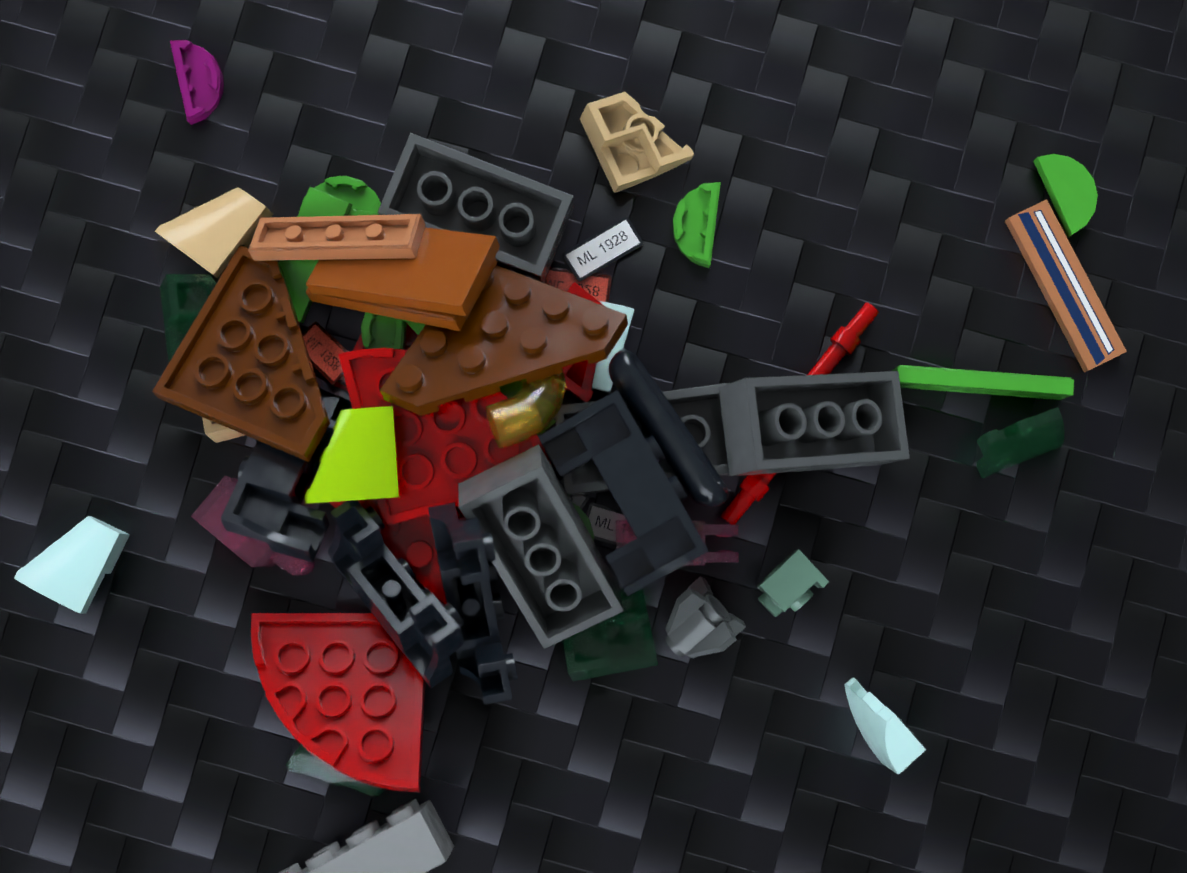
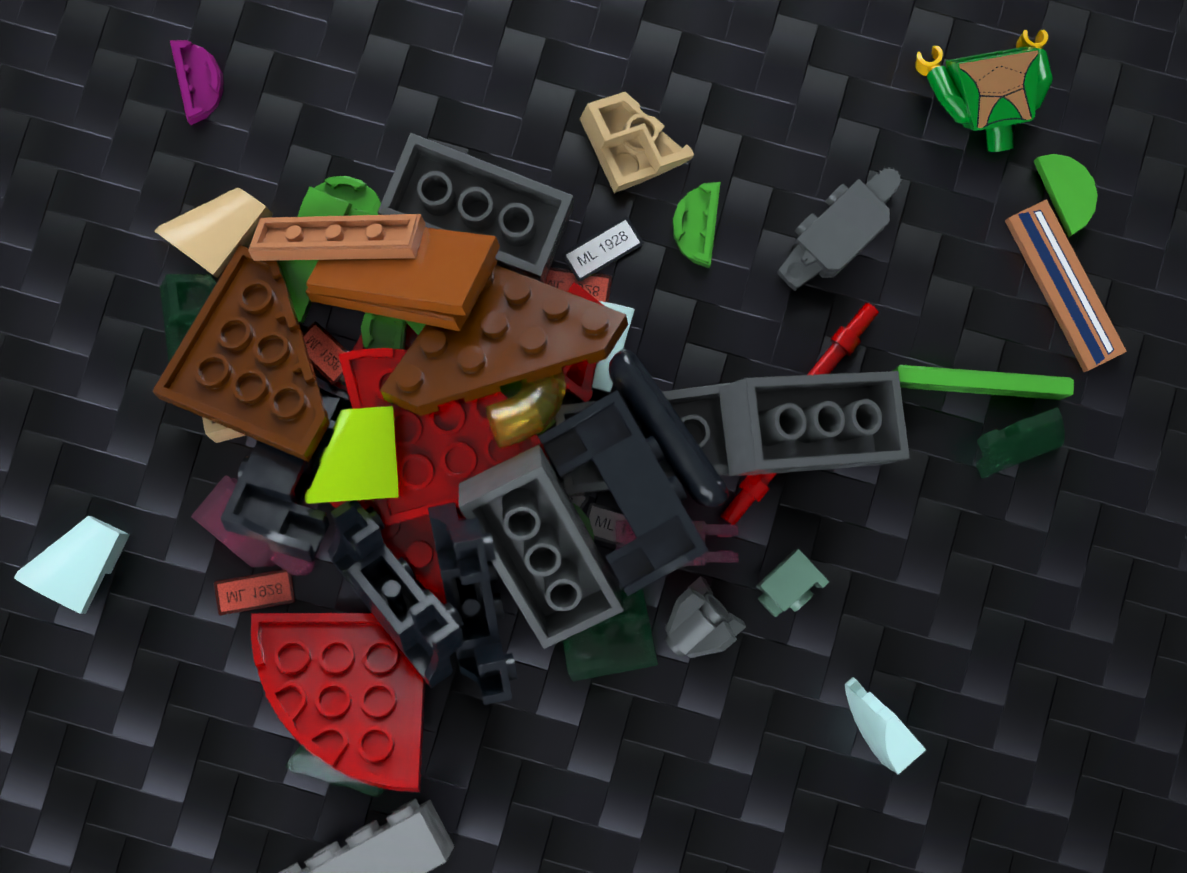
(254, 592): none -> clear red sticker
(842, 230): none -> dark grey hinge
(992, 87): none -> torso

